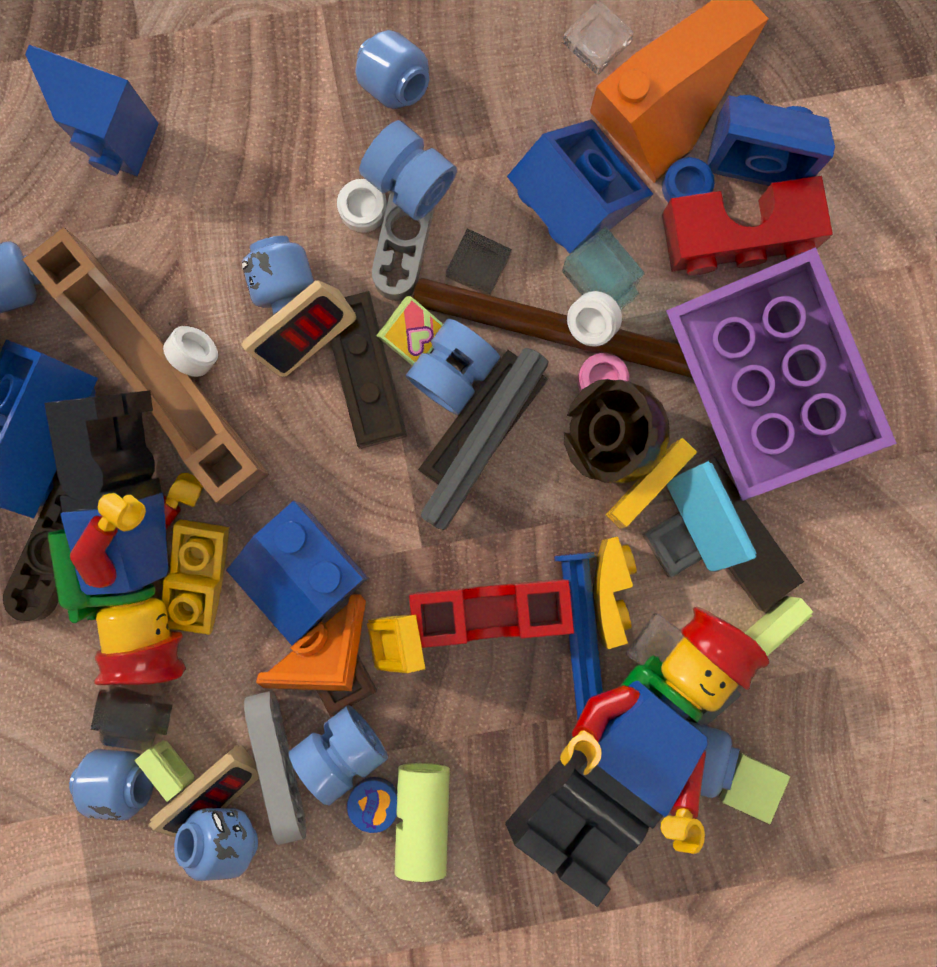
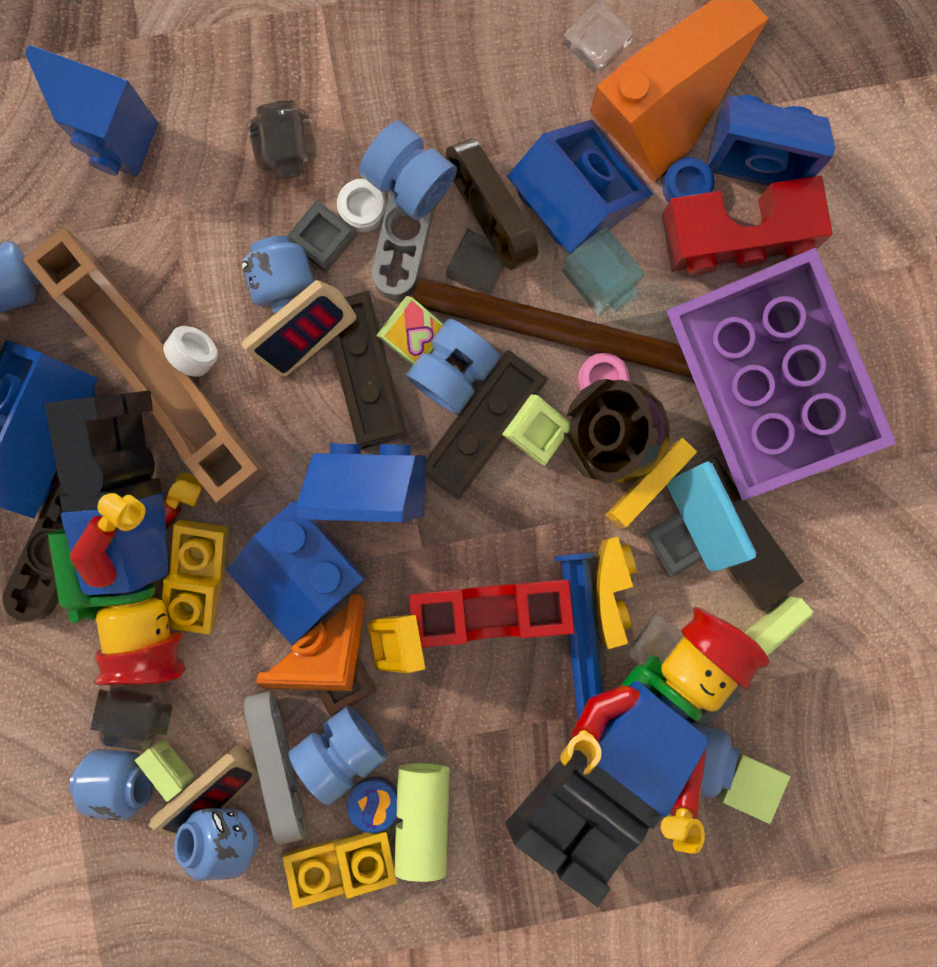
(282, 139): none -> clear smoke head
(322, 235): none -> dark grey tile
(339, 867): none -> yellow slope
(363, 485): none -> blue slope
(392, 69): medium blue head -> none
(484, 439): dark grey axle -> none
(492, 204): none -> dark brown beam
(537, 429): none -> yellowish green tile
(594, 318): white tile -> none

